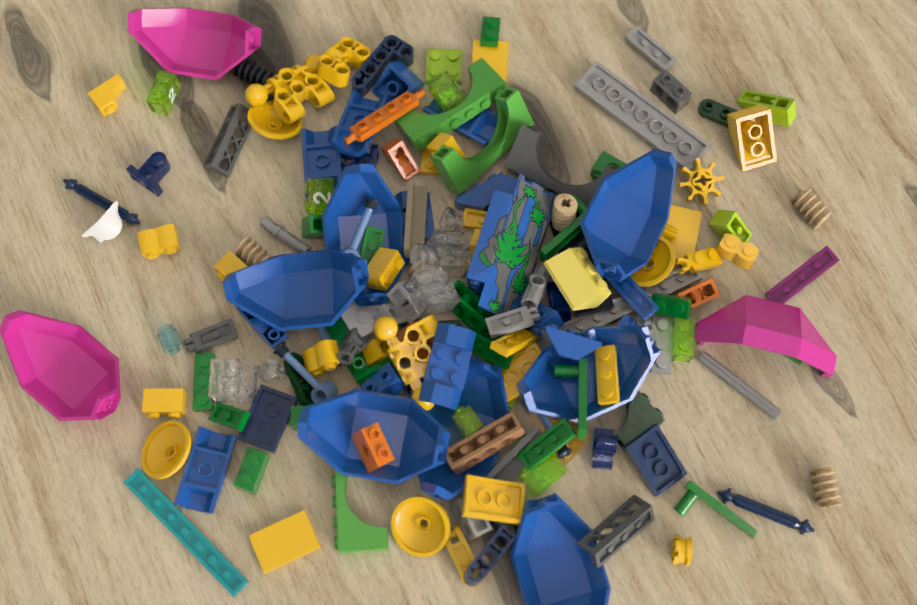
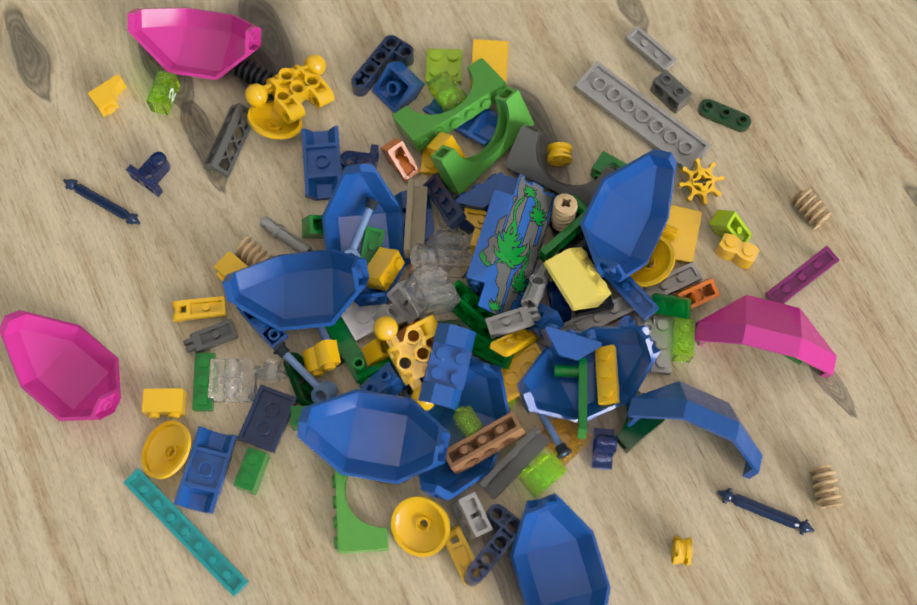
(108, 225): white hat -> none
(159, 241): yellow brick -> none
(169, 339): clear light blue brick -> none
(199, 308): none -> yellow plate
(229, 416): green plate -> none
(284, 541): yellow tile -> none
(319, 193): clear neon green brick -> none
(334, 61): yellow beam -> none
(352, 345): dark grey connector -> none
(355, 110): blue piece -> none
(373, 447): orange brick -> none
(384, 116): orange plate -> none
(447, 205): none -> dark blue piece
(490, 31): green plate -> none
(493, 499): yellow tile -> none
(547, 444): green plate -> none
(559, 154): none -> yellow wheel
(622, 531): dark grey fence -> none
(655, 460): dark blue plate -> none
(696, 492): green piece -> none
(699, 261): yellow plate -> none
(701, 409): none -> blue panel
(739, 385): light grey axle -> none
(752, 136): yellow slope -> none
(782, 108): lime slope -> none

